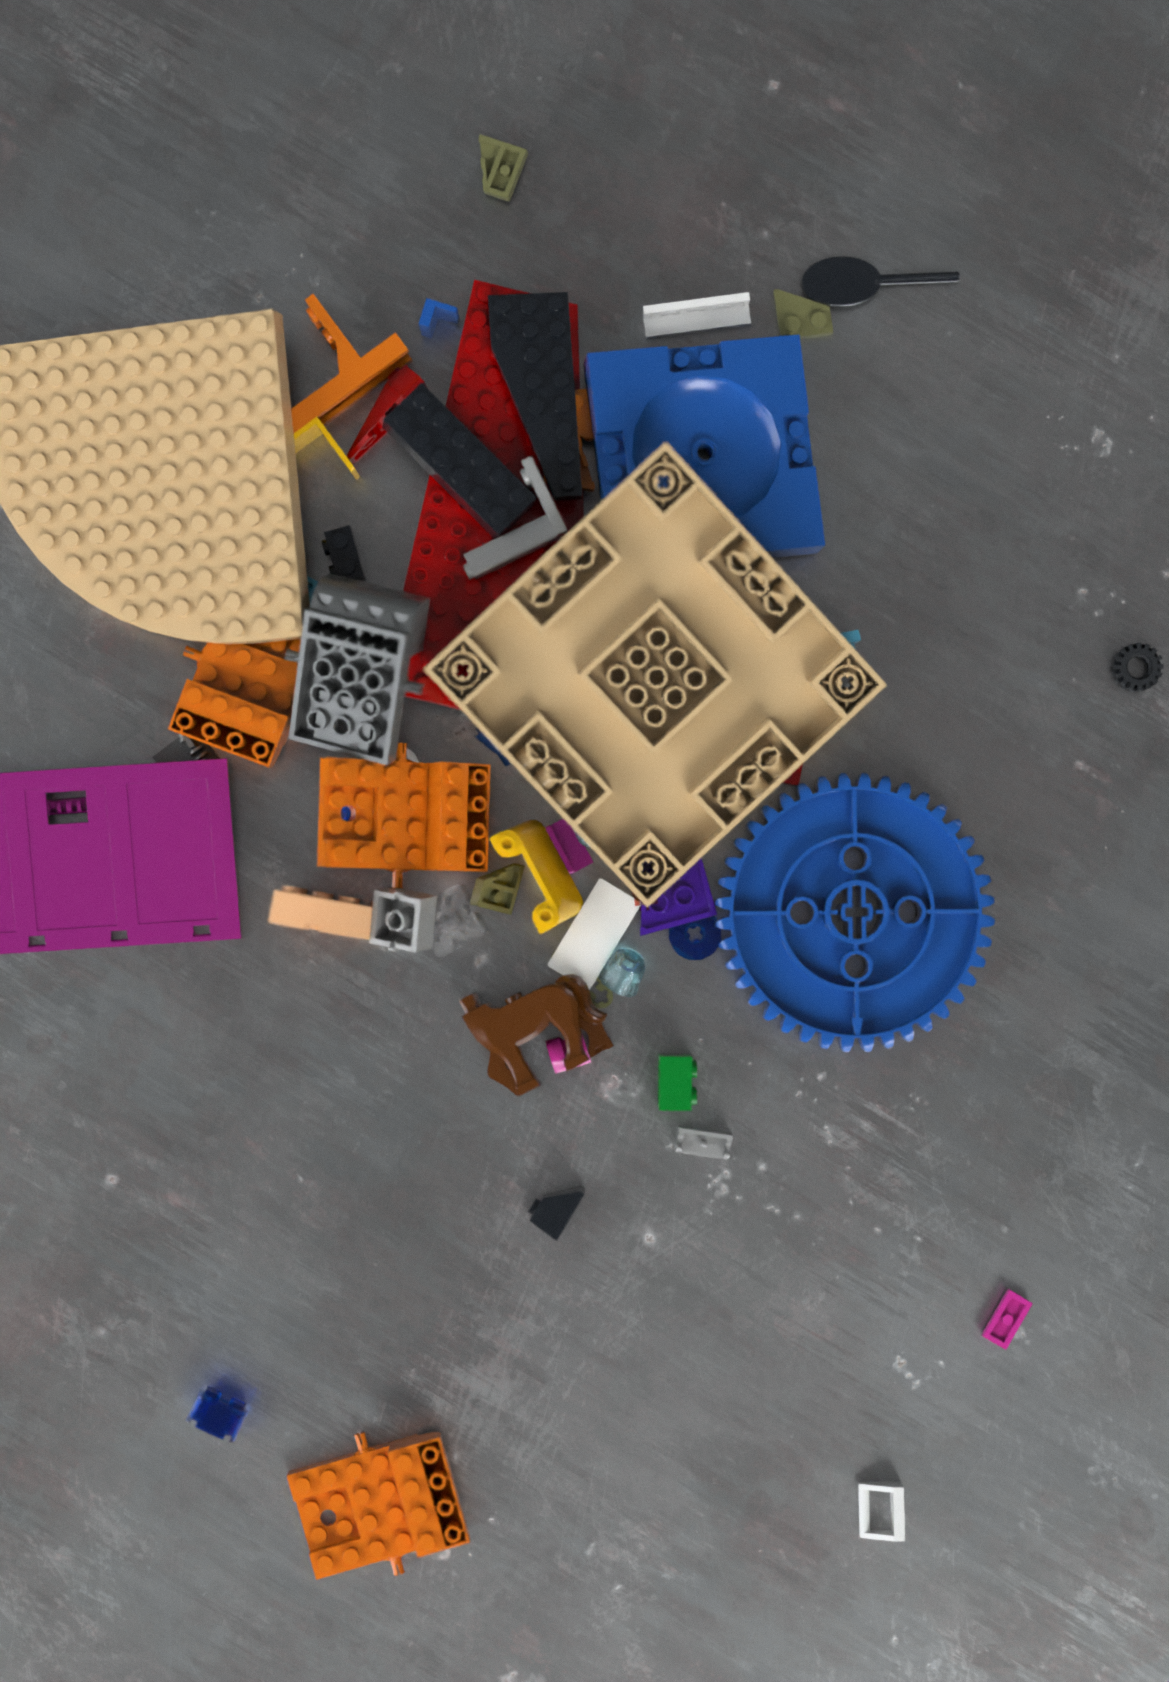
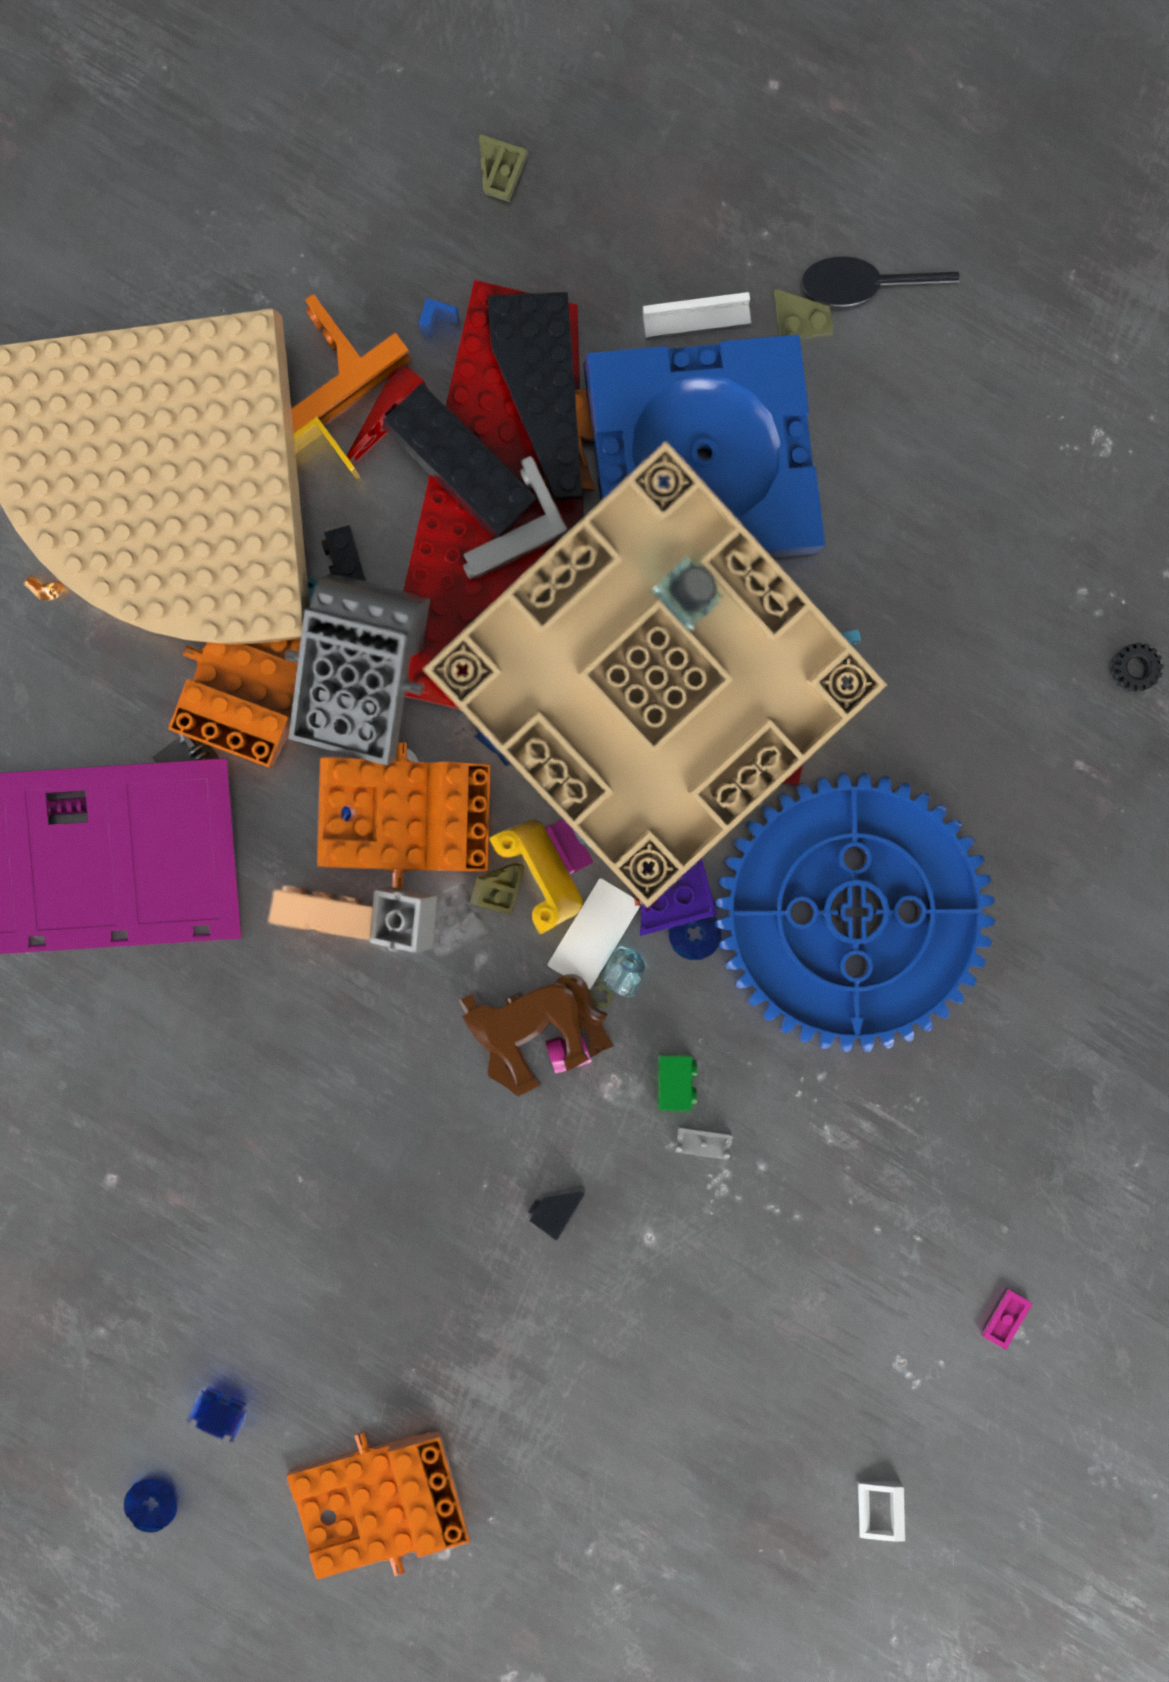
(44, 591): none -> clear orange arm
(162, 1515): none -> clear blue plate
(688, 592): none -> piece

